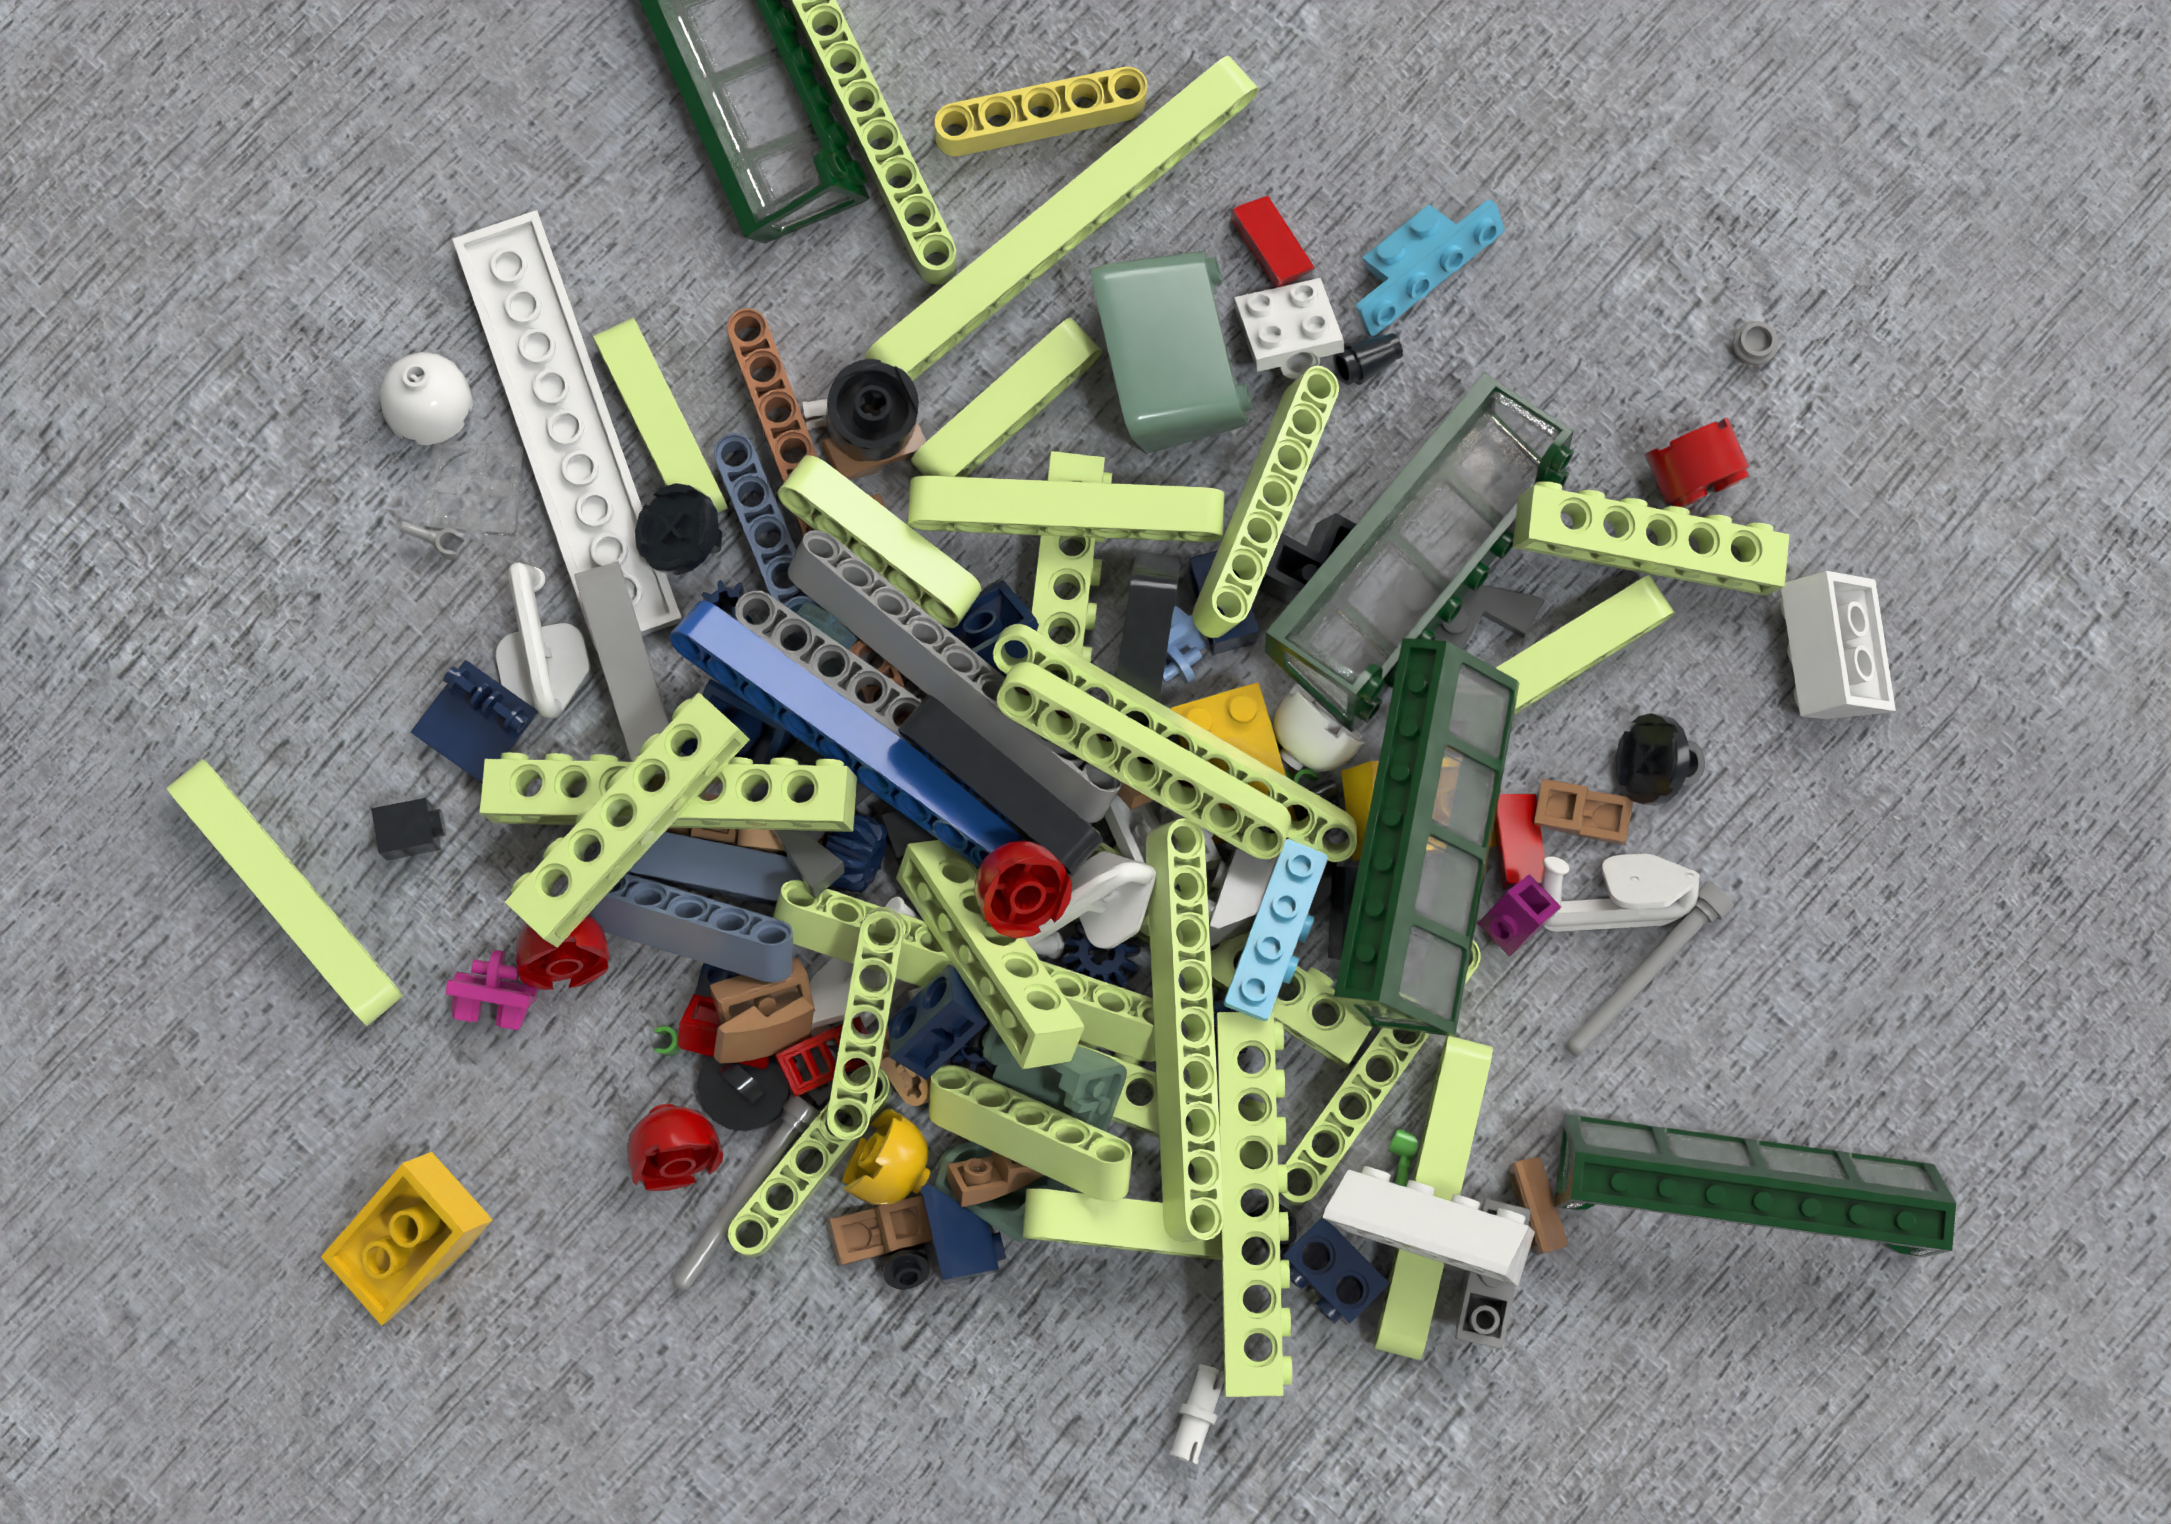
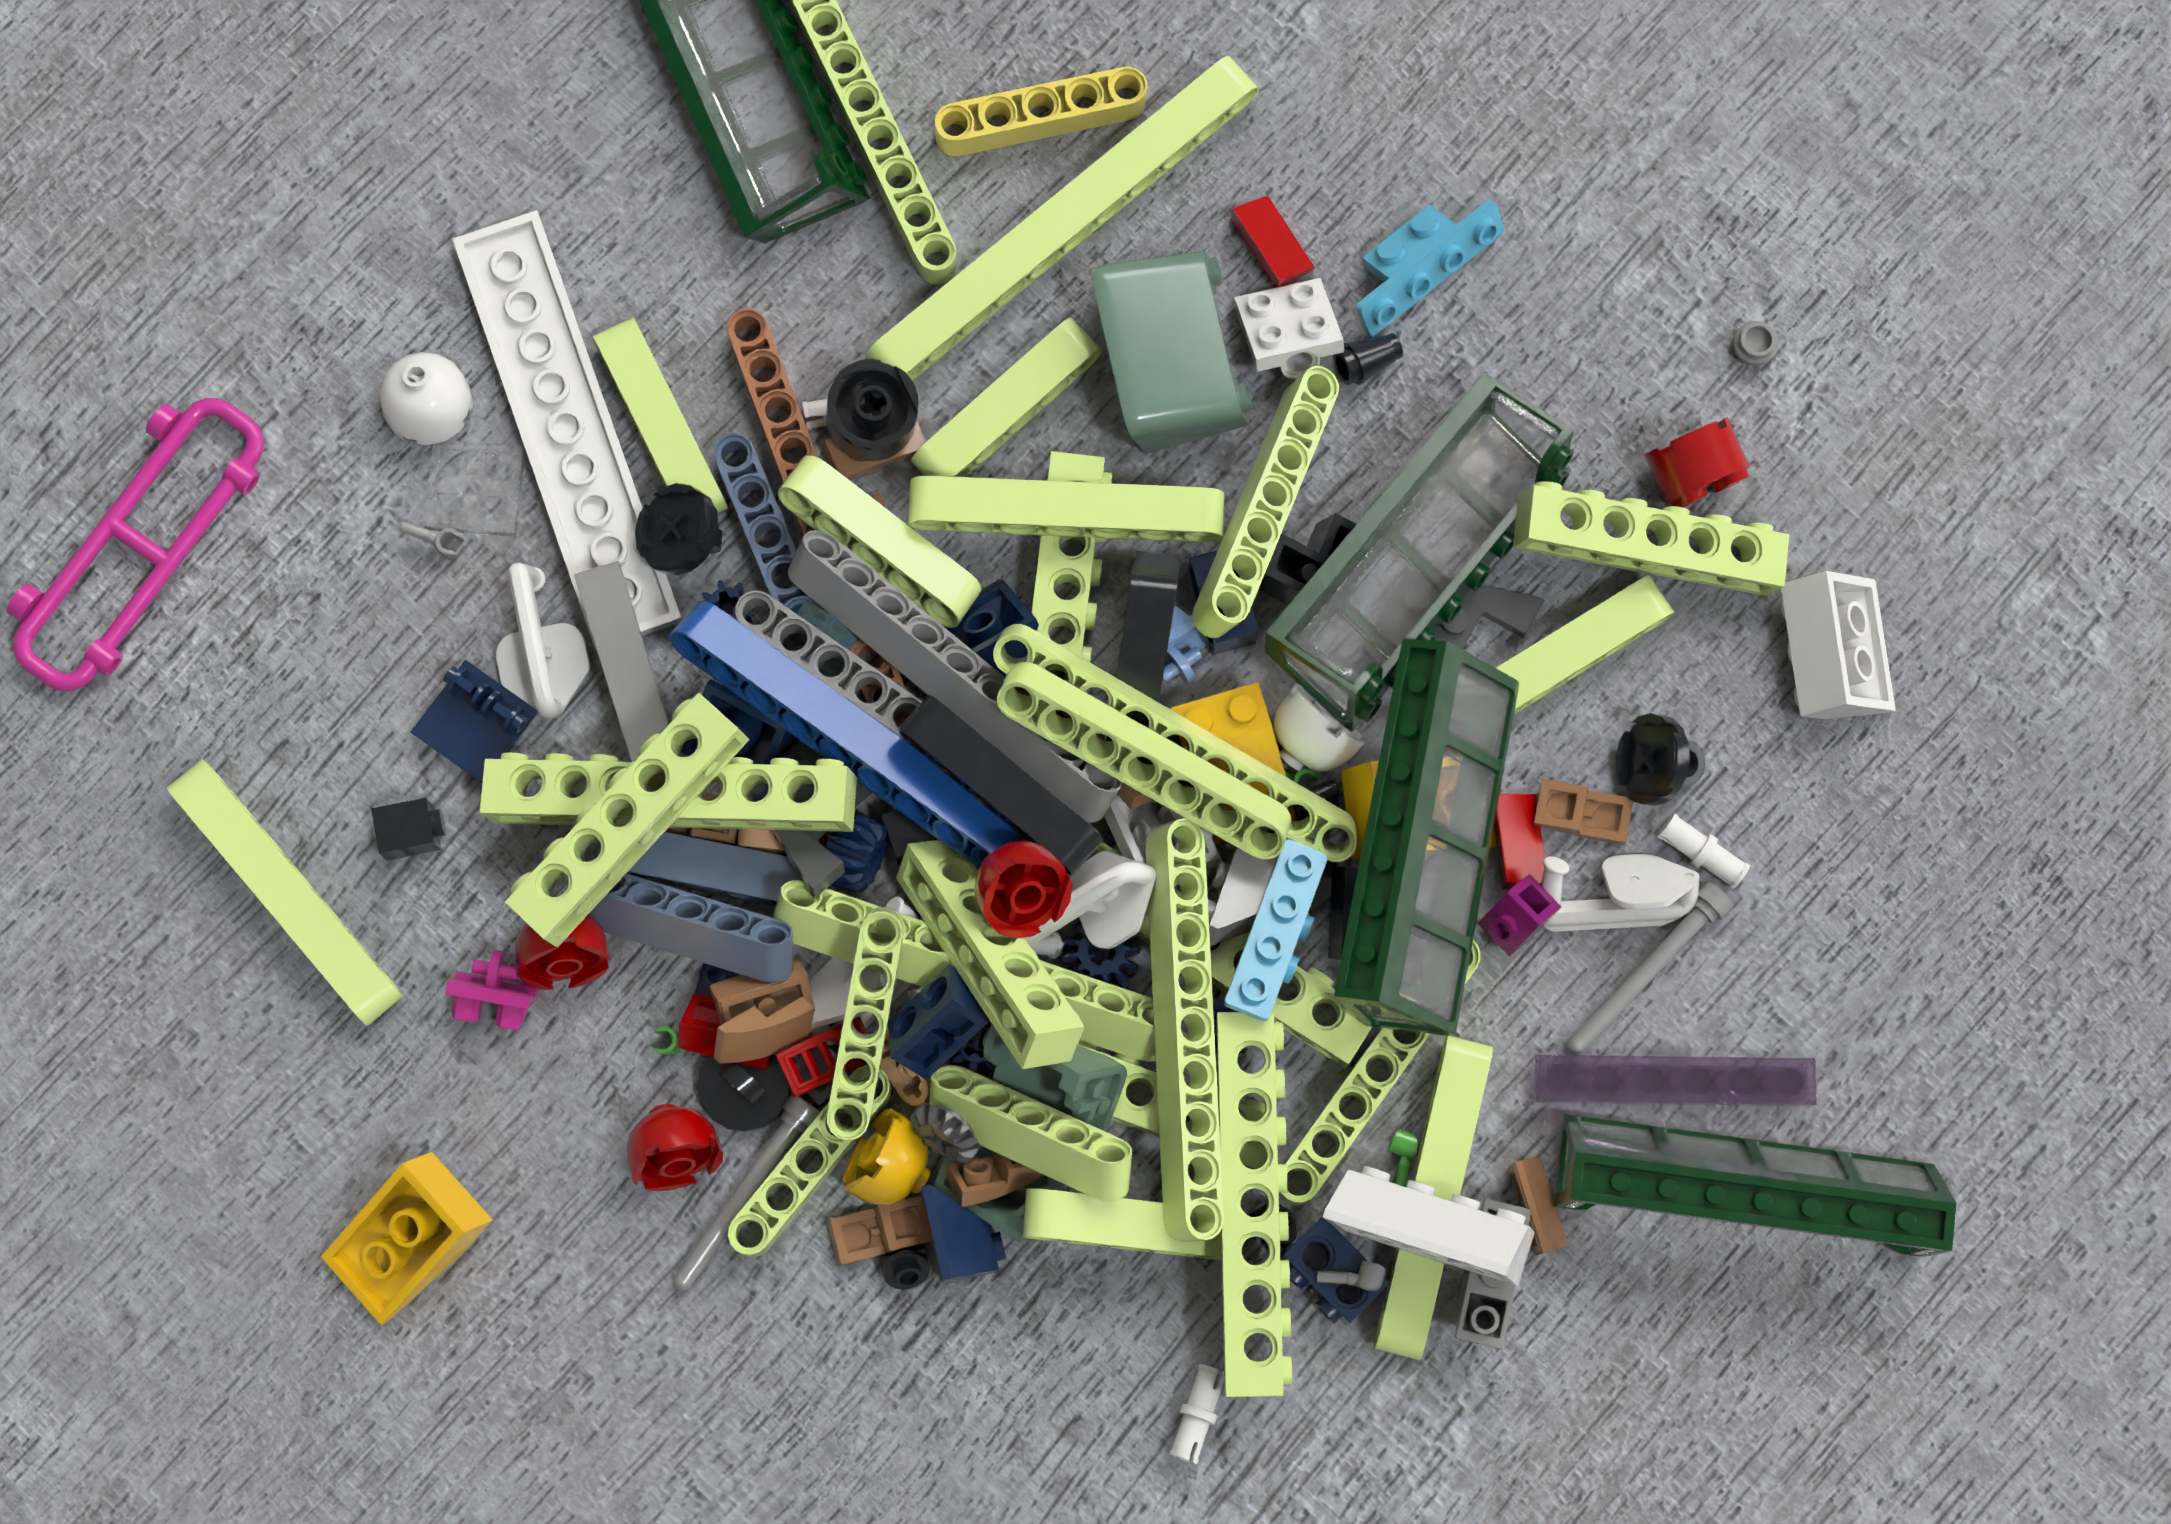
(171, 430): none -> dark pink bar
(945, 1132): none -> dark grey gear
(1368, 1278): none -> light grey hand
(1675, 1080): none -> clear purple plate
(1703, 851): none -> white pin

